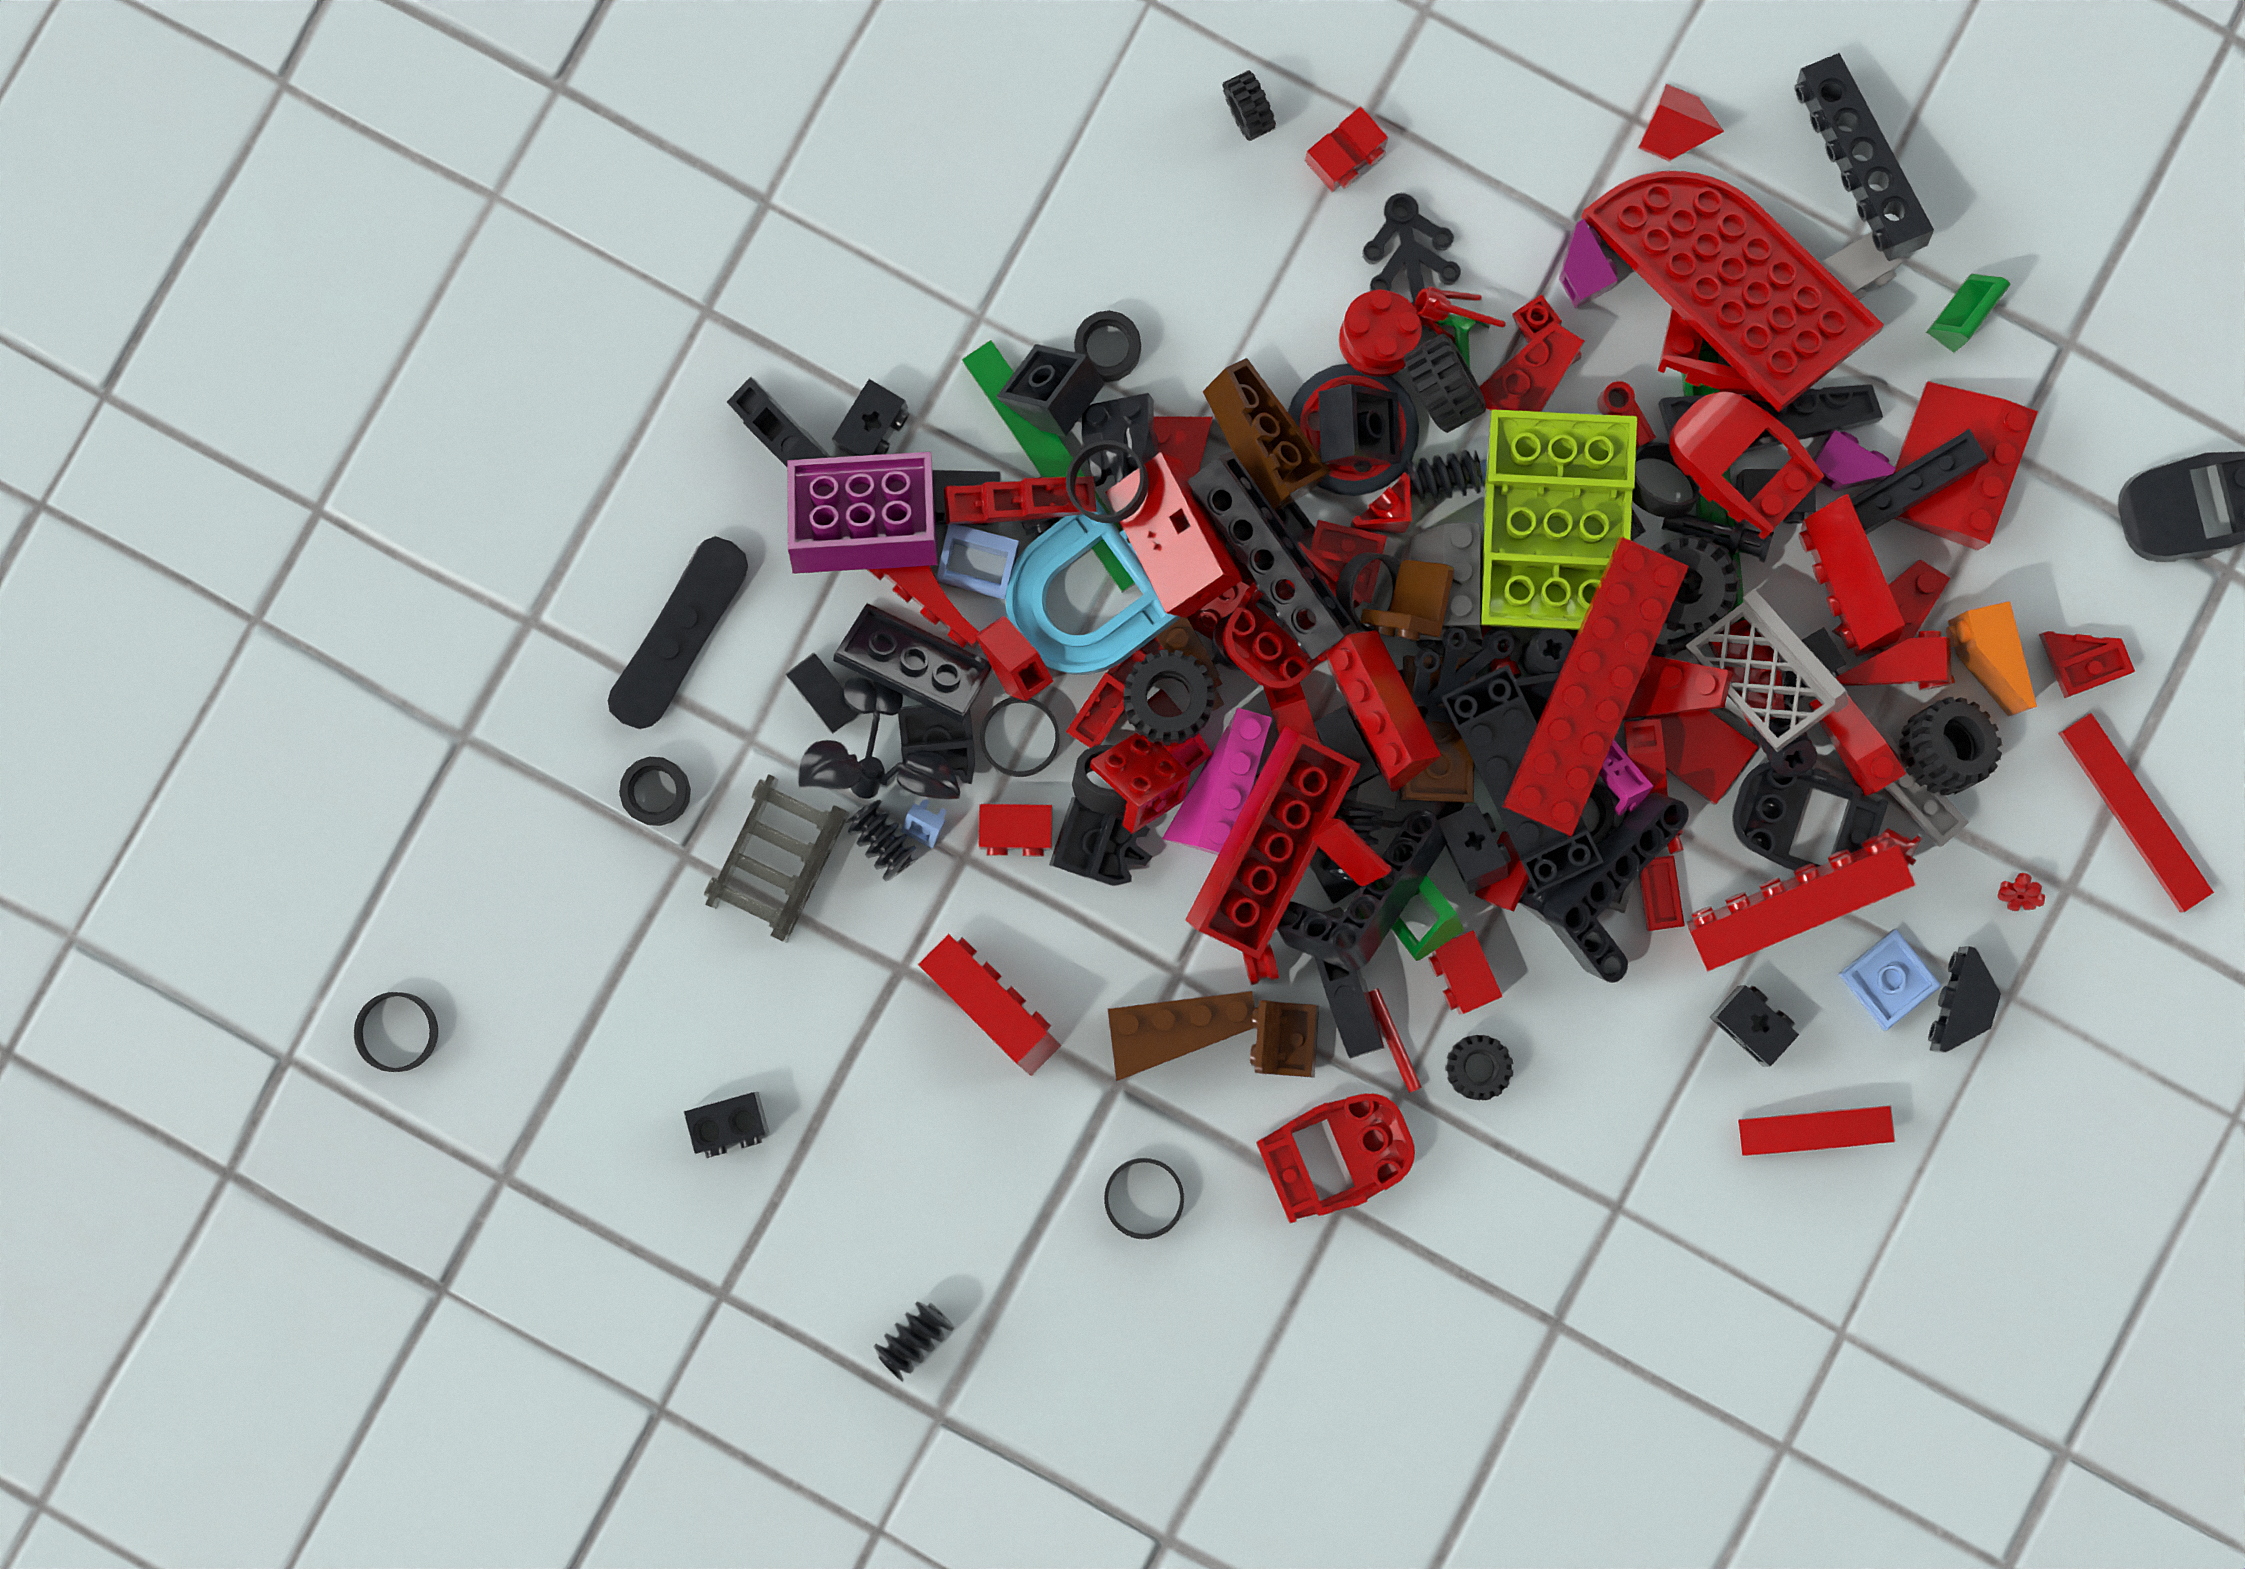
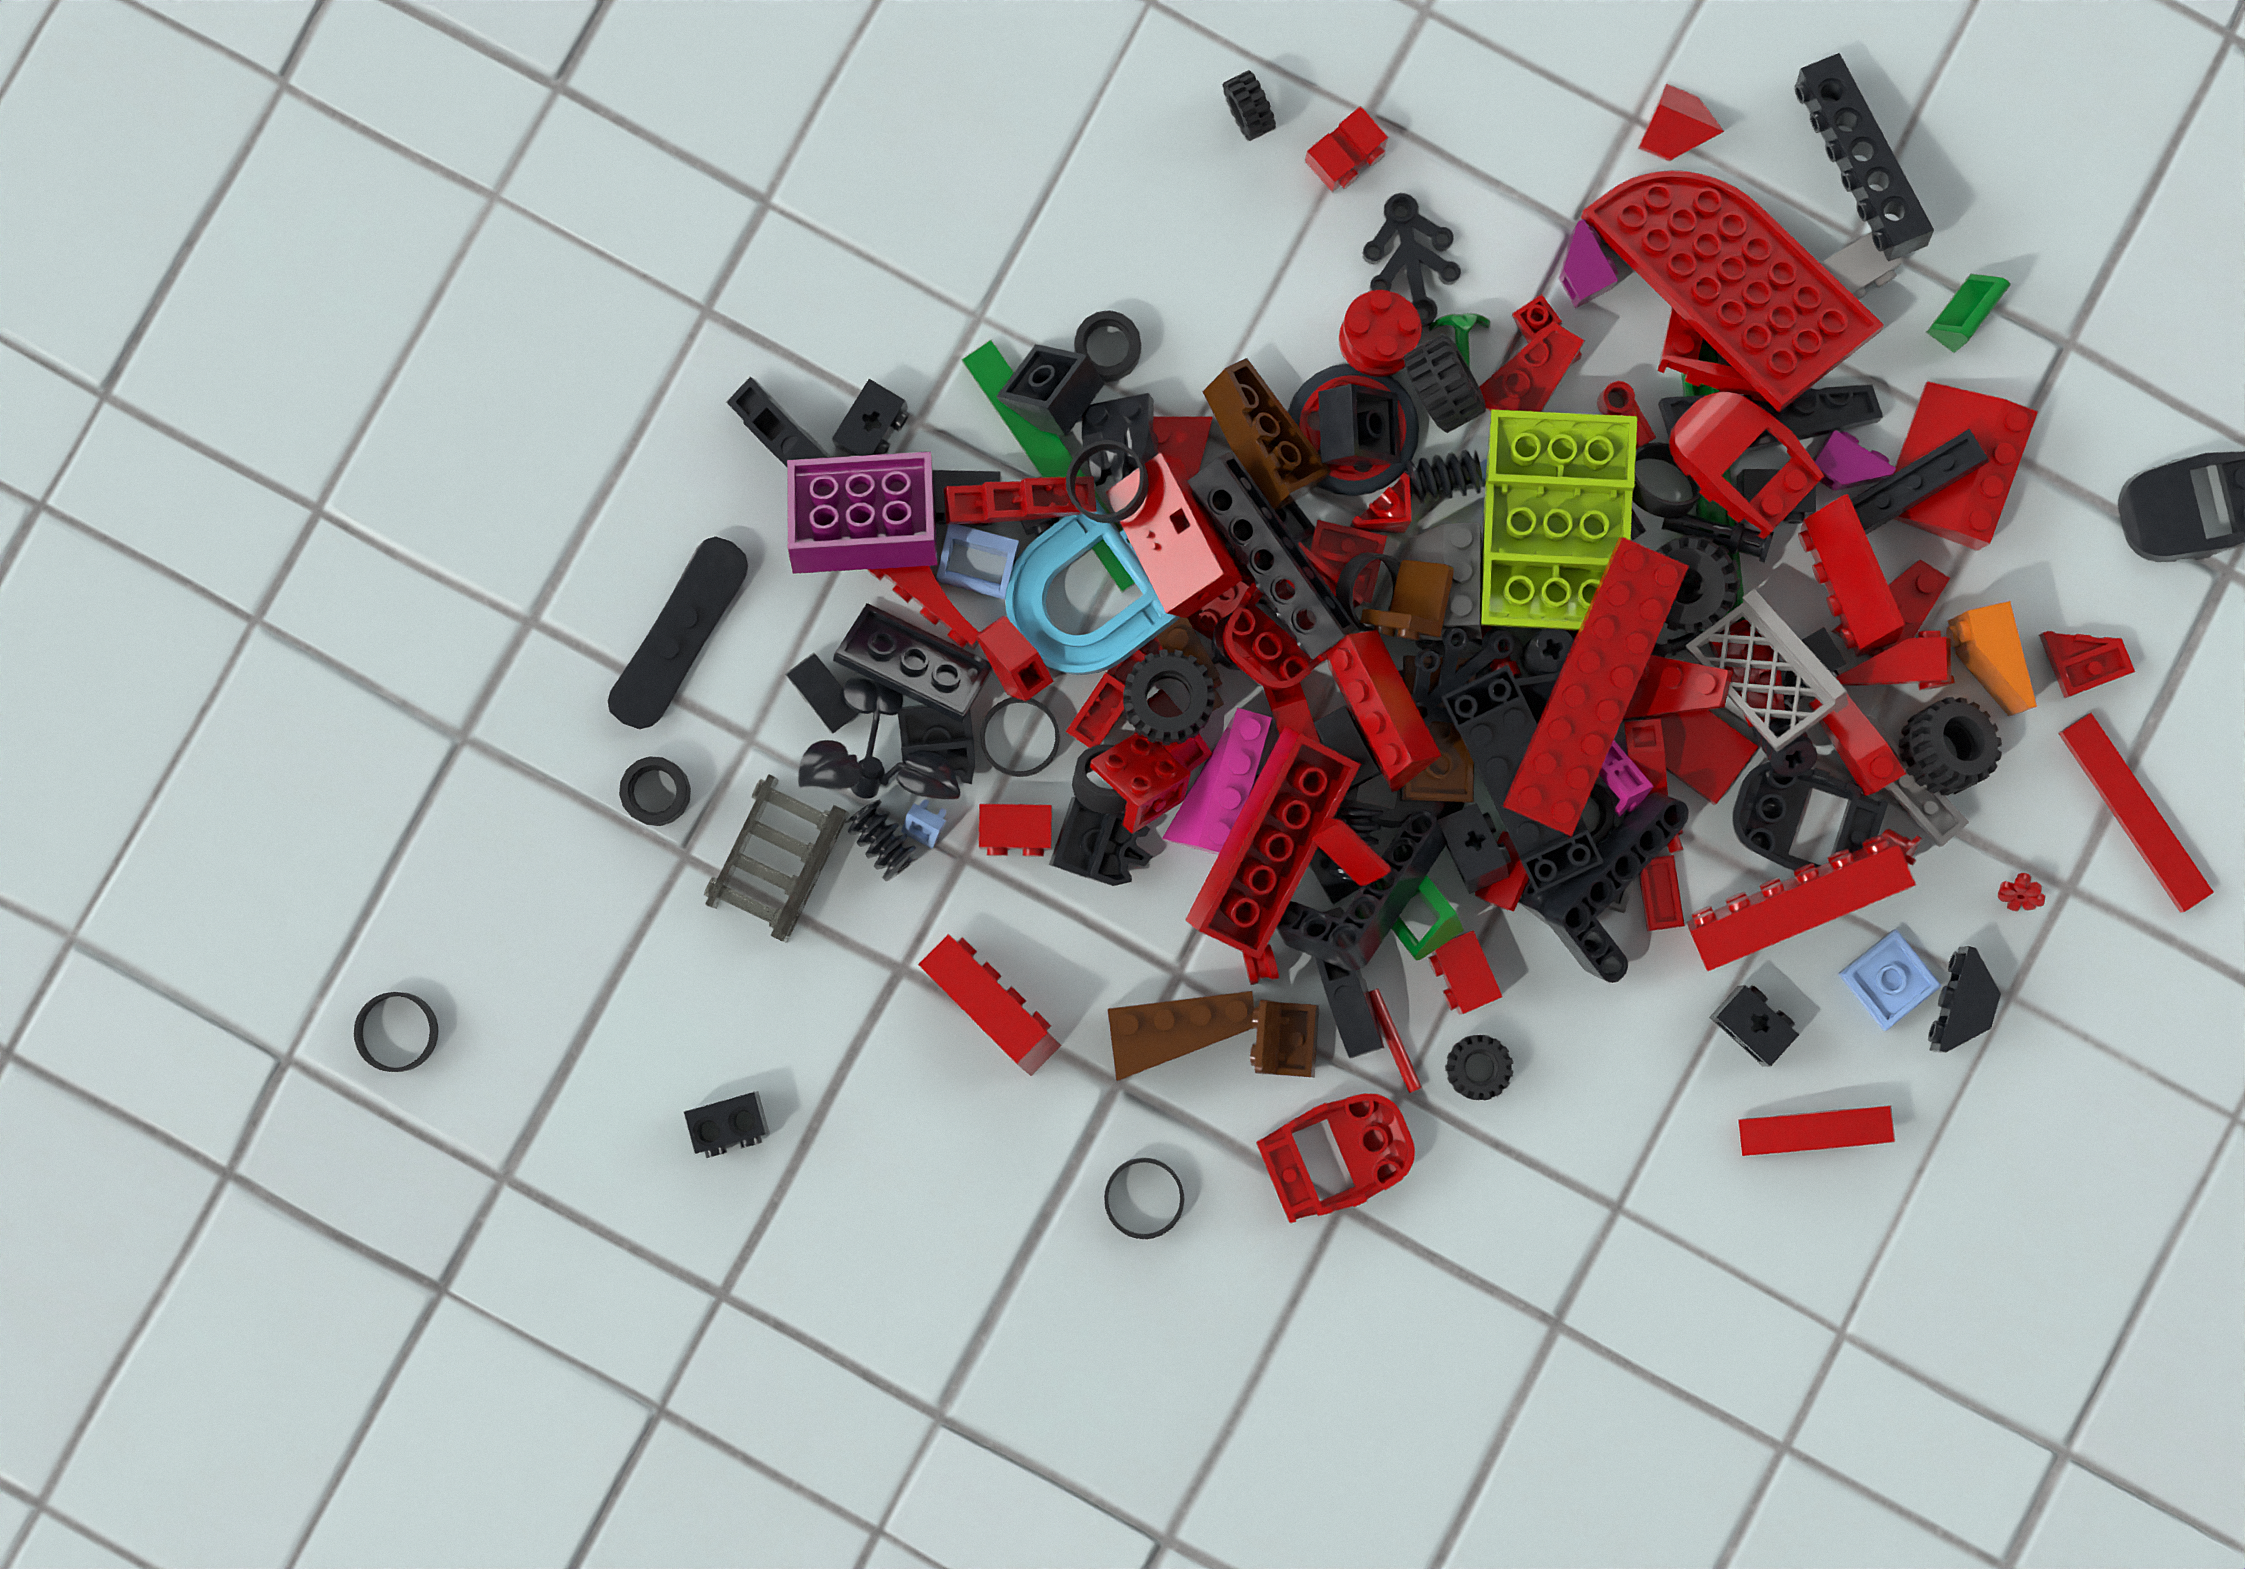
(913, 1339): black piece -> none
(1434, 306): red plant -> none

